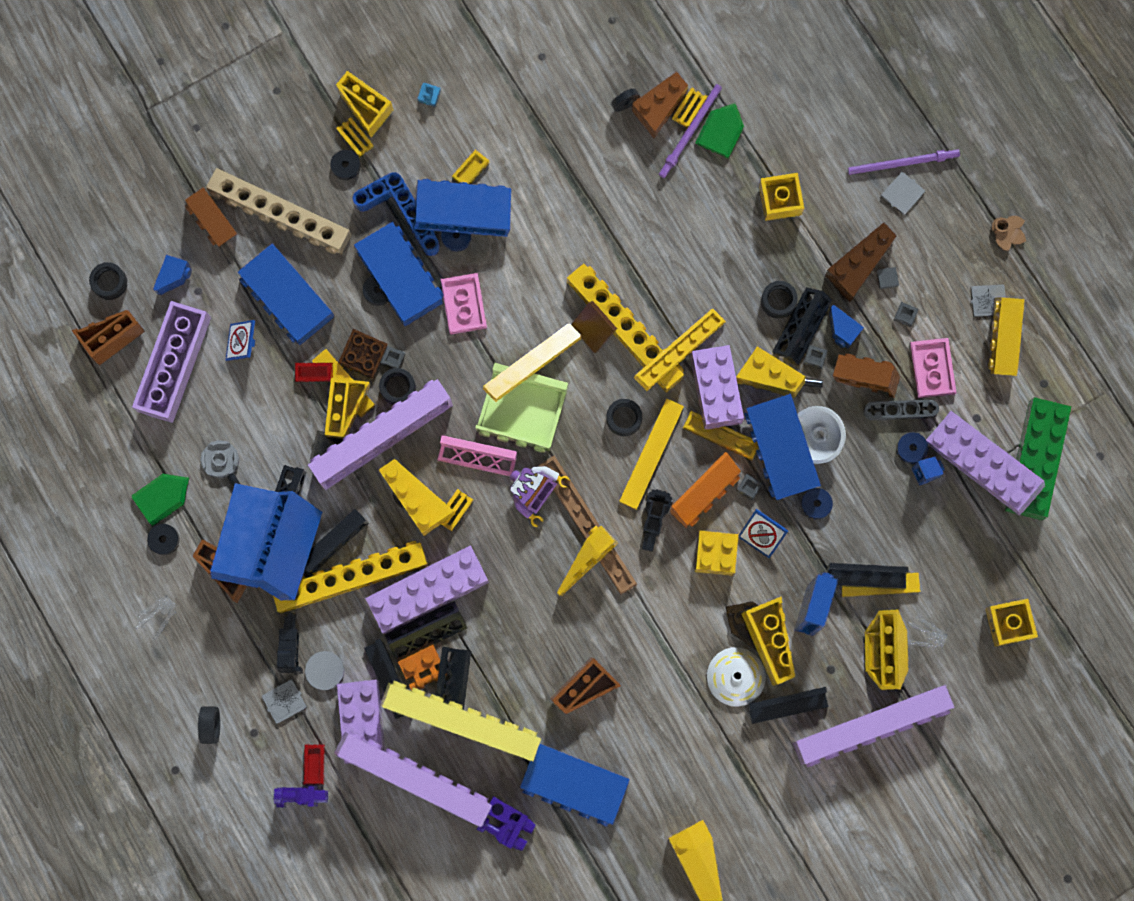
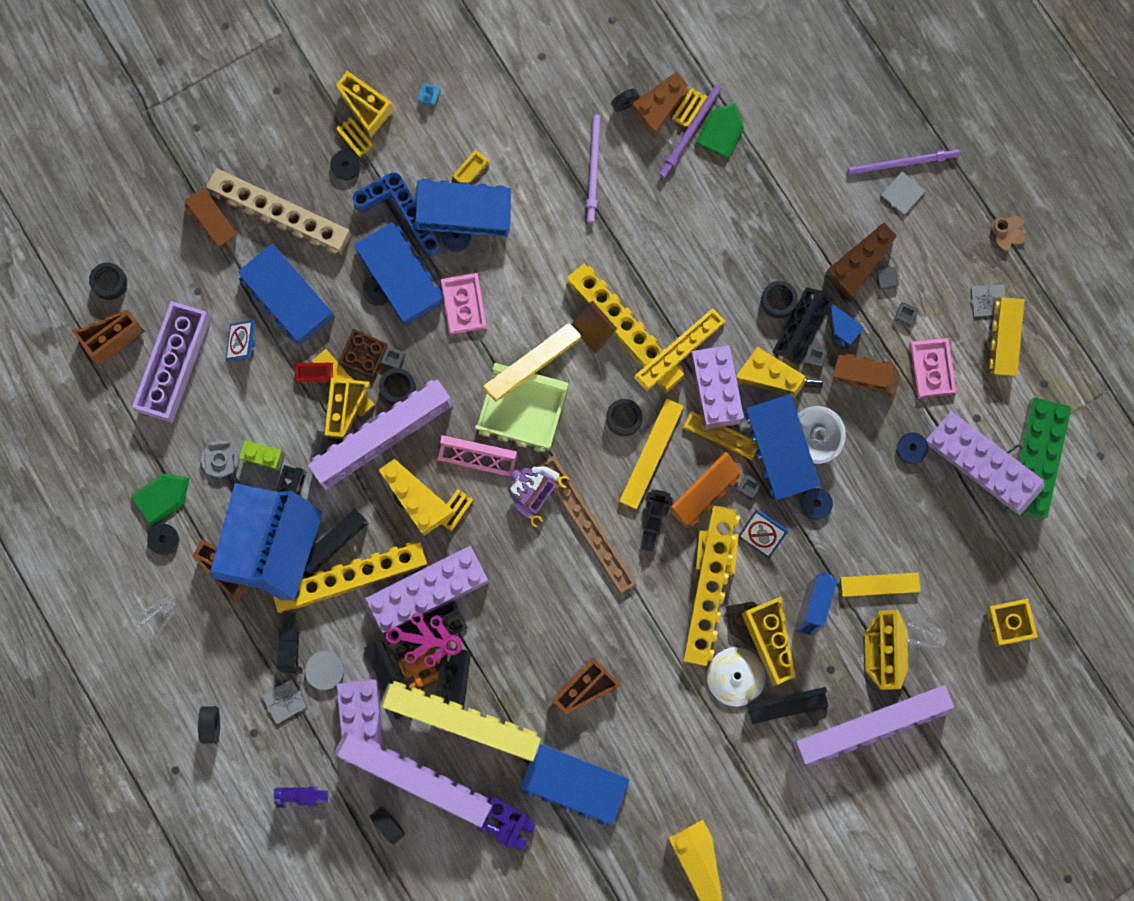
(172, 274): blue slope -> none
(262, 456): none -> lime brick
(314, 764): red tile -> none
(387, 825): none -> black tyre
(427, 640): none -> dark pink plant
(591, 202): none -> lavender bar
(593, 550): yellow wedge -> none
(694, 653): none -> yellow brick
(781, 196): yellow brick -> none
(869, 575): black fence -> none
(901, 409): dark grey beam -> none
(928, 470): blue slope -> none

